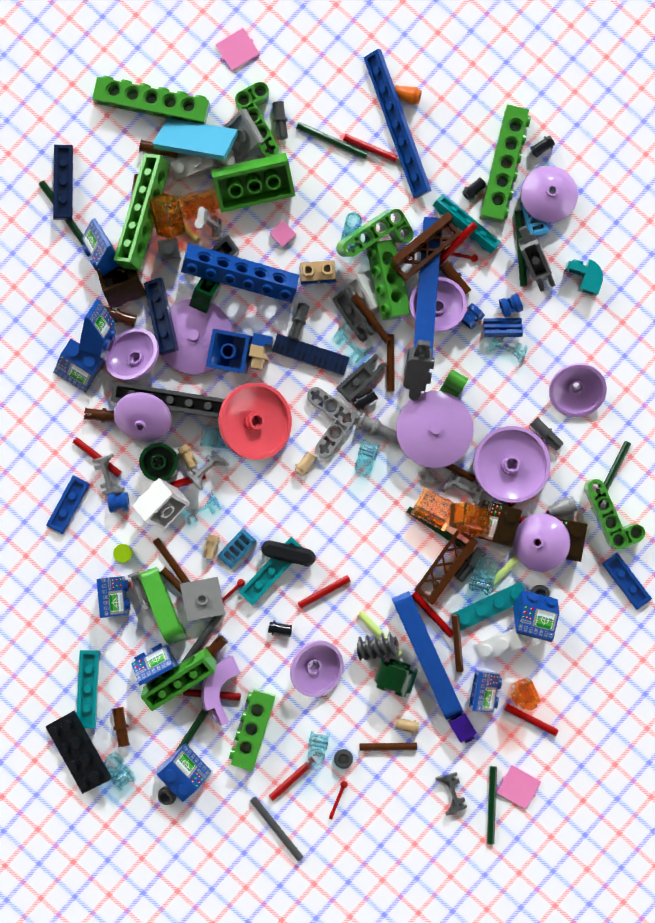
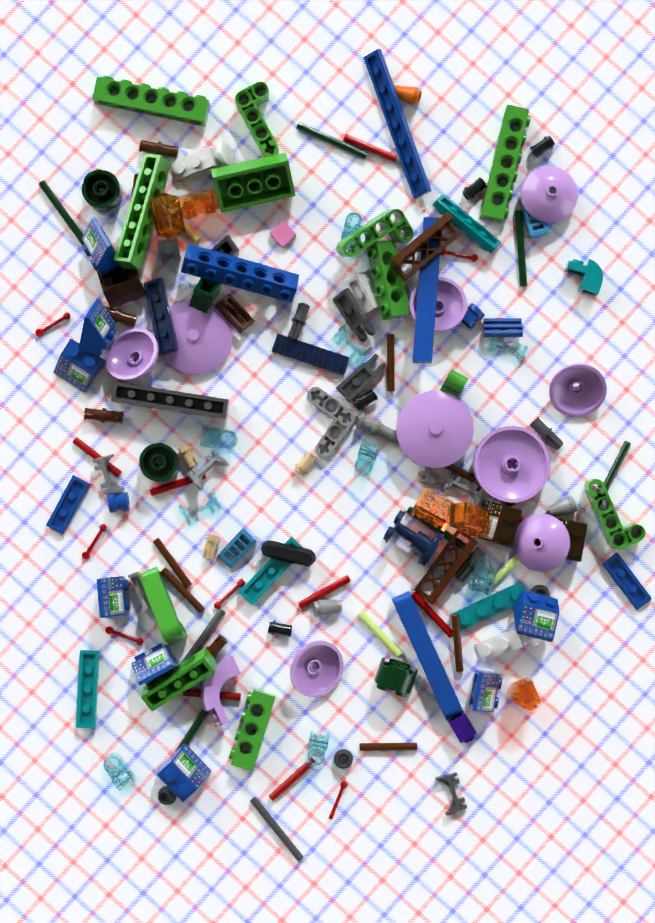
(39, 332): none -> red hinge
(63, 182): dark blue tile -> none
(78, 752): black plate -> none
(85, 555): none -> red hinge
(102, 201): none -> dark green brick
(109, 630): none -> red hinge
(120, 727): reddish brown pin -> none
(122, 553): lime tile -> none
(144, 410): lavender dish -> none
(160, 504): white brick -> none
(195, 139): medium azure tile -> none
(202, 599): light grey plate -> none
(214, 222): light grey piece -> none
(229, 351): blue slope -> none
(232, 315): none -> reddish brown tile
(237, 49): bright pink piece -> none
(248, 135): light grey plate -> none
(255, 421): coral dish -> none
(258, 350): tan hips -> none
(280, 120): dark grey axle -> none
(317, 270): tan hips -> none
(326, 607): none -> light grey cone
(370, 317): reddish brown bar -> none
(377, 647): dark grey piece -> none
(407, 725): tan pin -> none
(417, 369): dark grey hinge -> none
(419, 541): none -> dark blue piece
(452, 274): reddish brown pin -> none
(457, 242): red bar -> none
(491, 805): dark green bar -> none
(510, 305): blue wheel -> none
(518, 786): bright pink piece -> none
(530, 719): red bar -> none
(535, 258): dark grey hinge -> none

